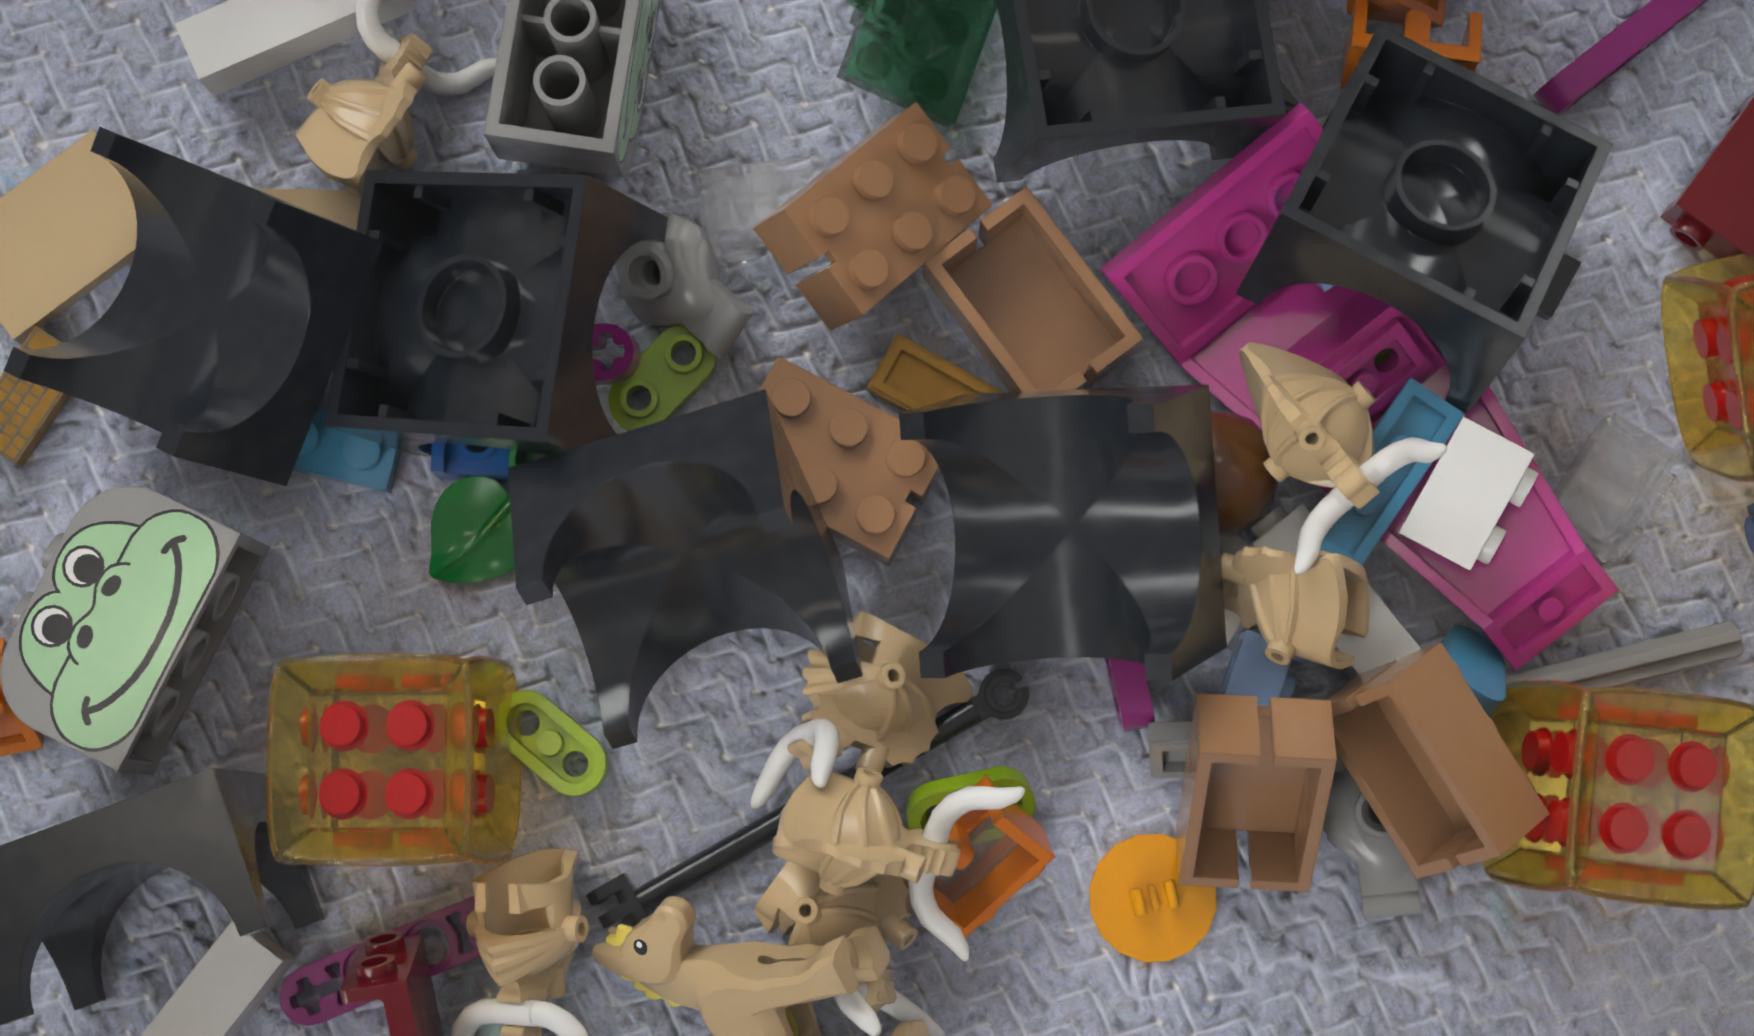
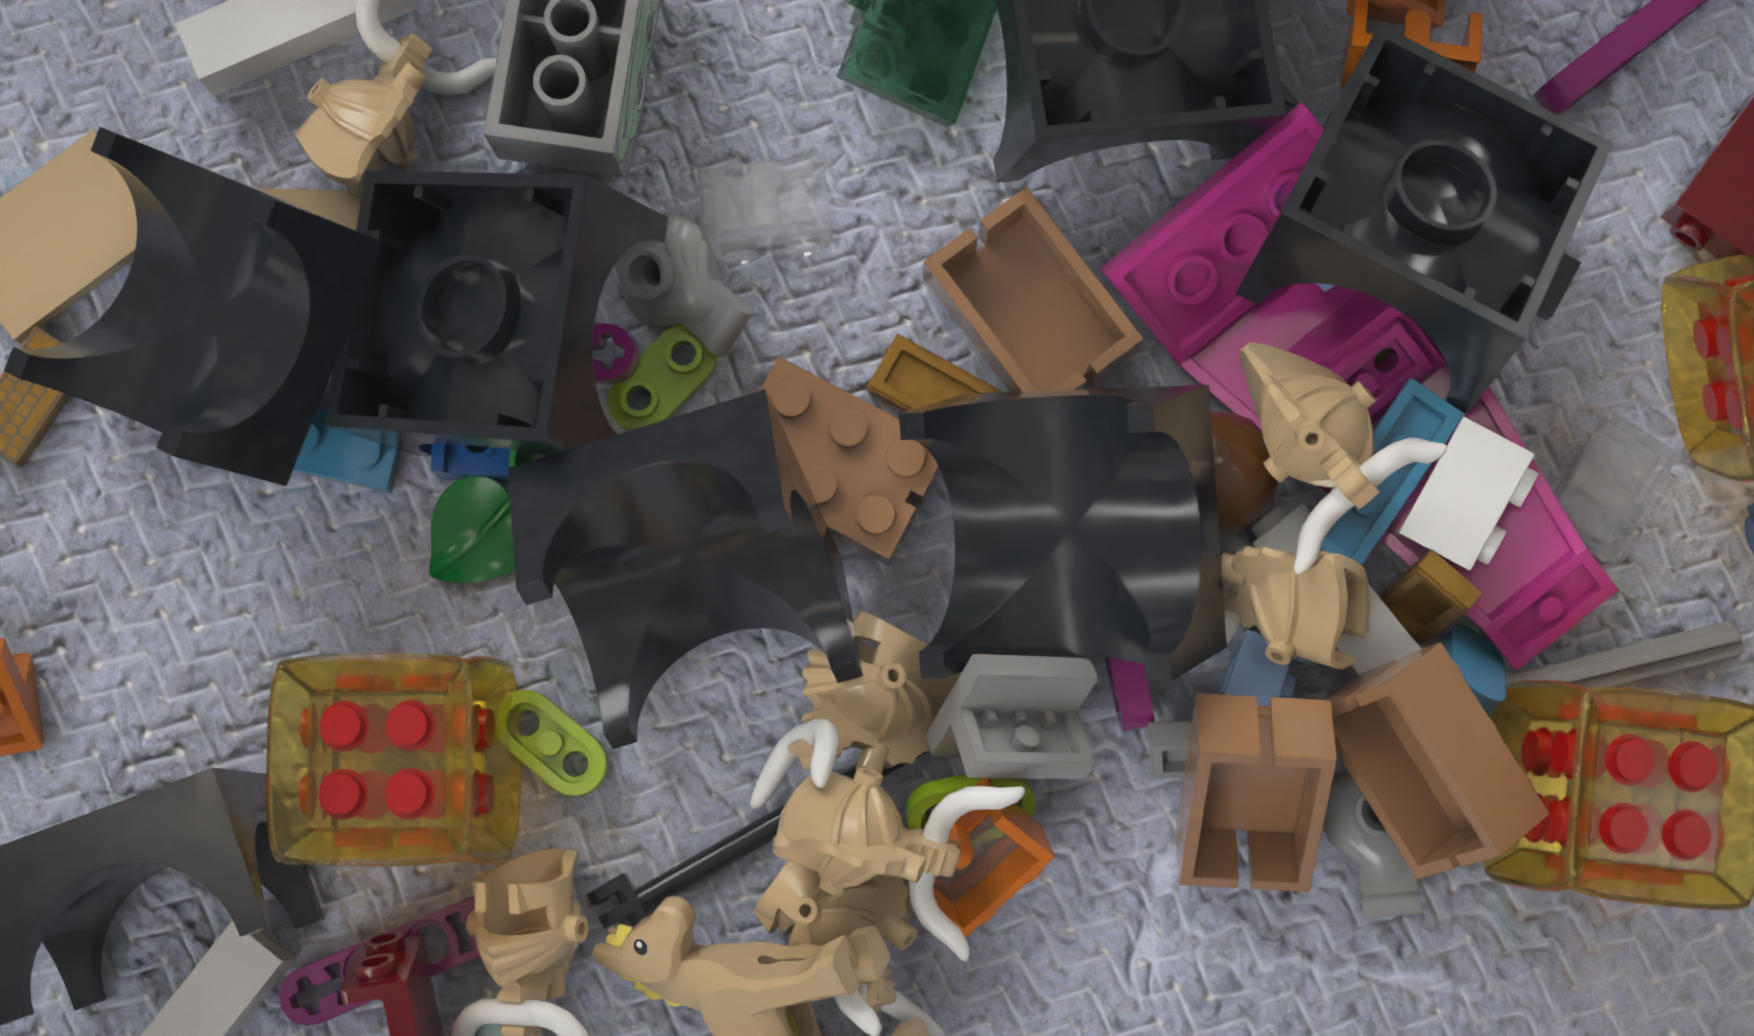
(125, 624): brick -> none
(874, 216): medium nougat piece -> none
(1017, 718): none -> light grey bracket
(1143, 906): light orange piece -> none
(1429, 597): none -> pearl gold tile

